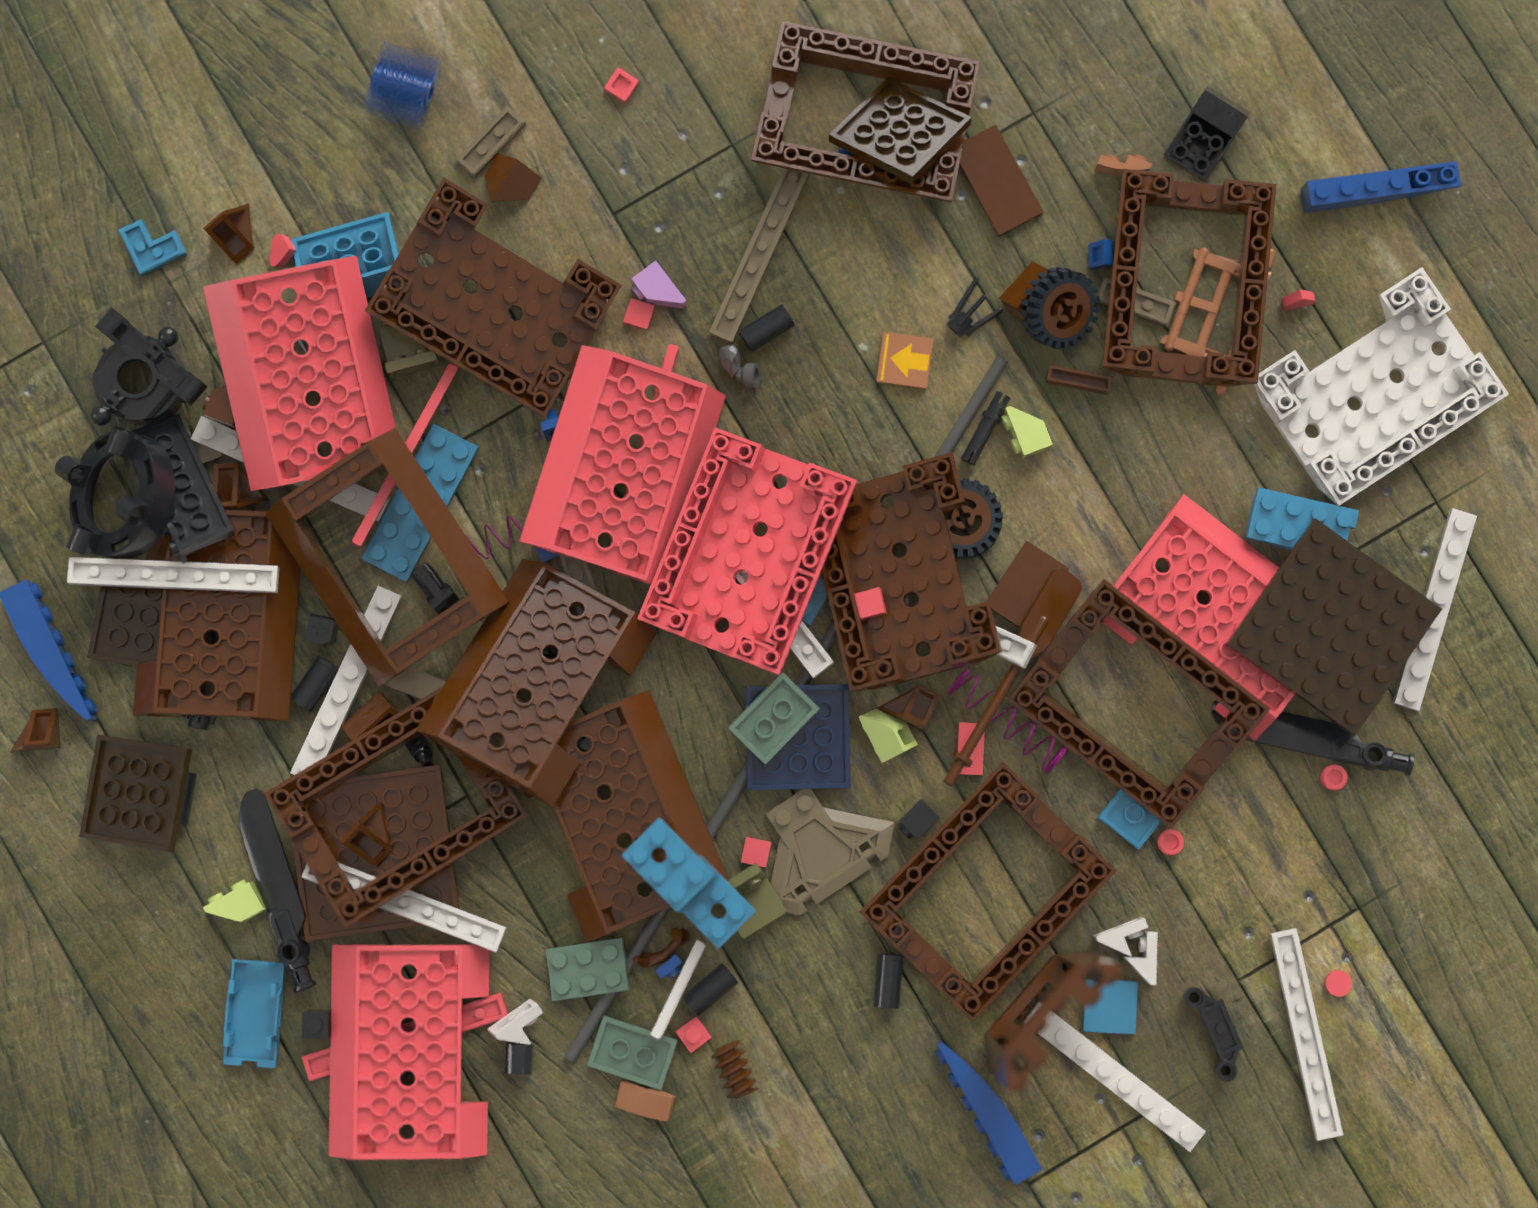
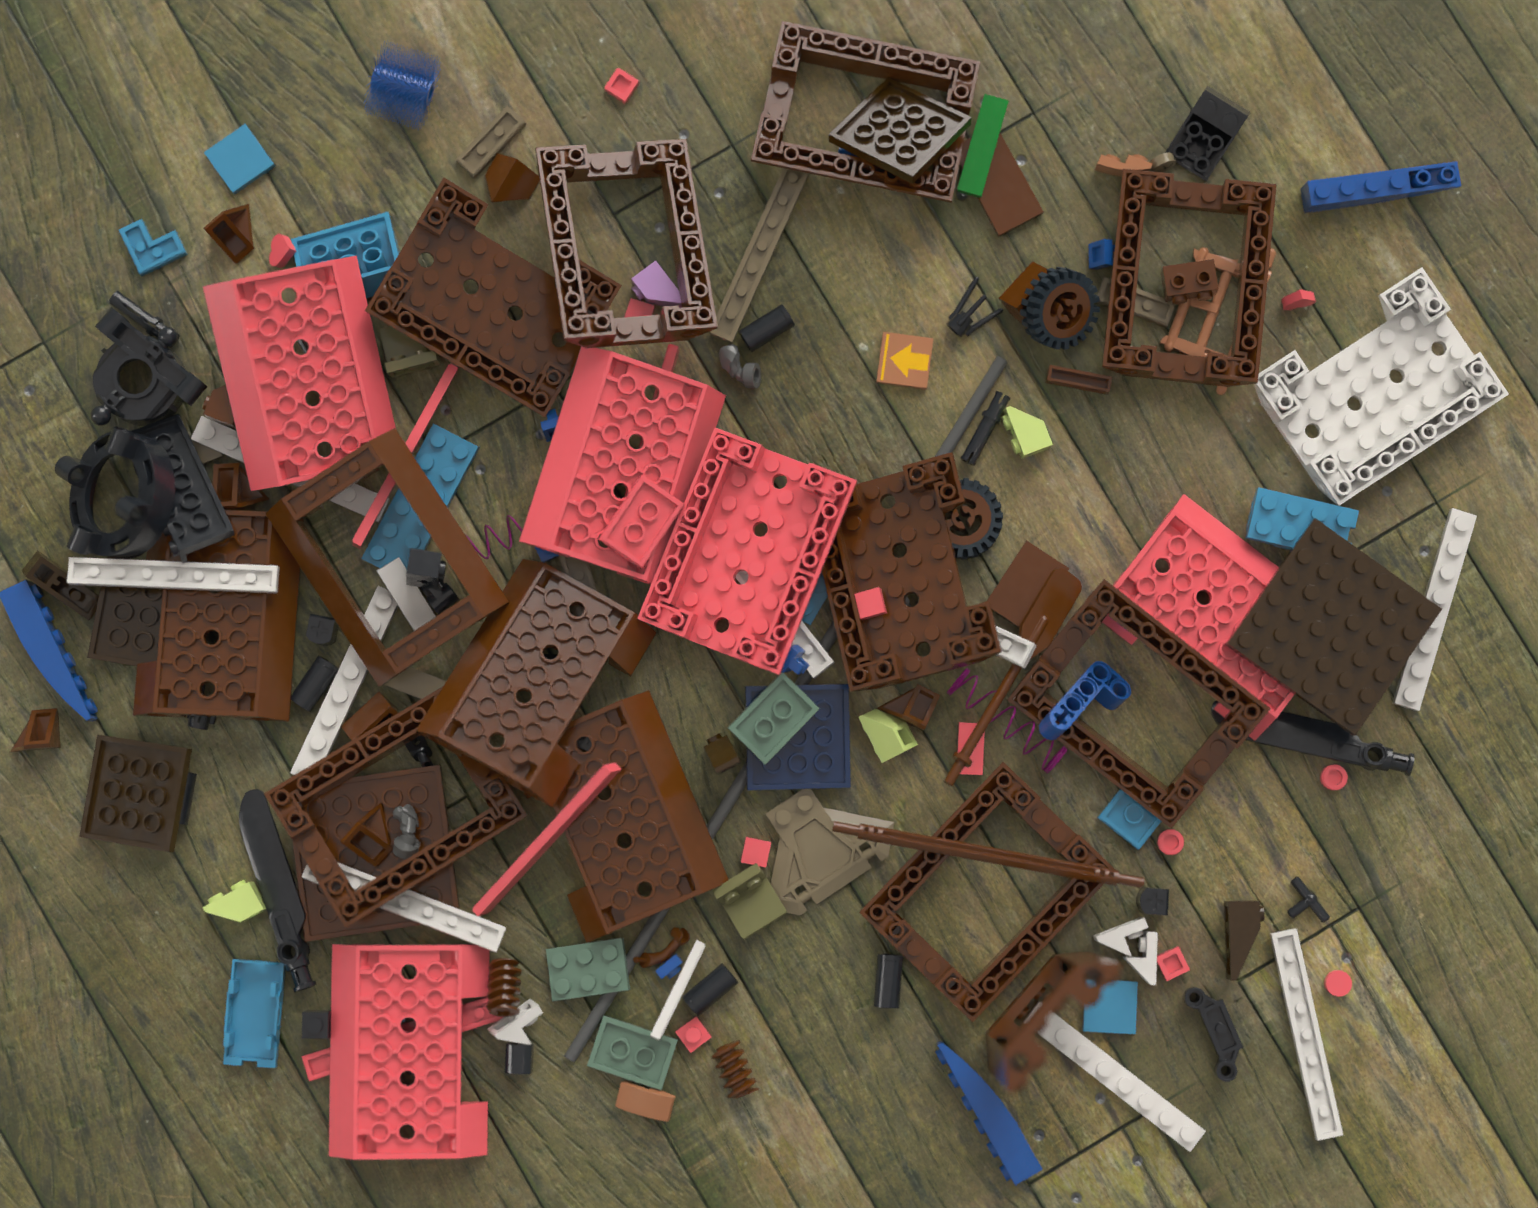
(54, 580): none -> dark brown slope
(121, 302): none -> black pin
(239, 159): none -> dark azure tile
(406, 597): none -> white tile
(406, 844): none -> dark grey arm
(425, 569): none -> black brick
(503, 987): none -> reddish brown piece
(546, 839): none -> coral tile
(641, 521): none -> coral tile
(649, 159): none -> reddish brown slope
(688, 882): dark azure bracket -> none
(721, 753): none -> dark brown slope
(795, 661): none -> blue tile
(917, 820): black brick -> none
(982, 145): none -> green tile
(988, 854): none -> reddish brown axle
(1096, 683): none -> blue beam
(1153, 901): none -> black piece
(1163, 162): none -> dark tan tile
(1172, 963): none -> coral plate
(1189, 281): none -> reddish brown brick
(1241, 929): none -> dark brown slope
(1309, 900): none -> black piece

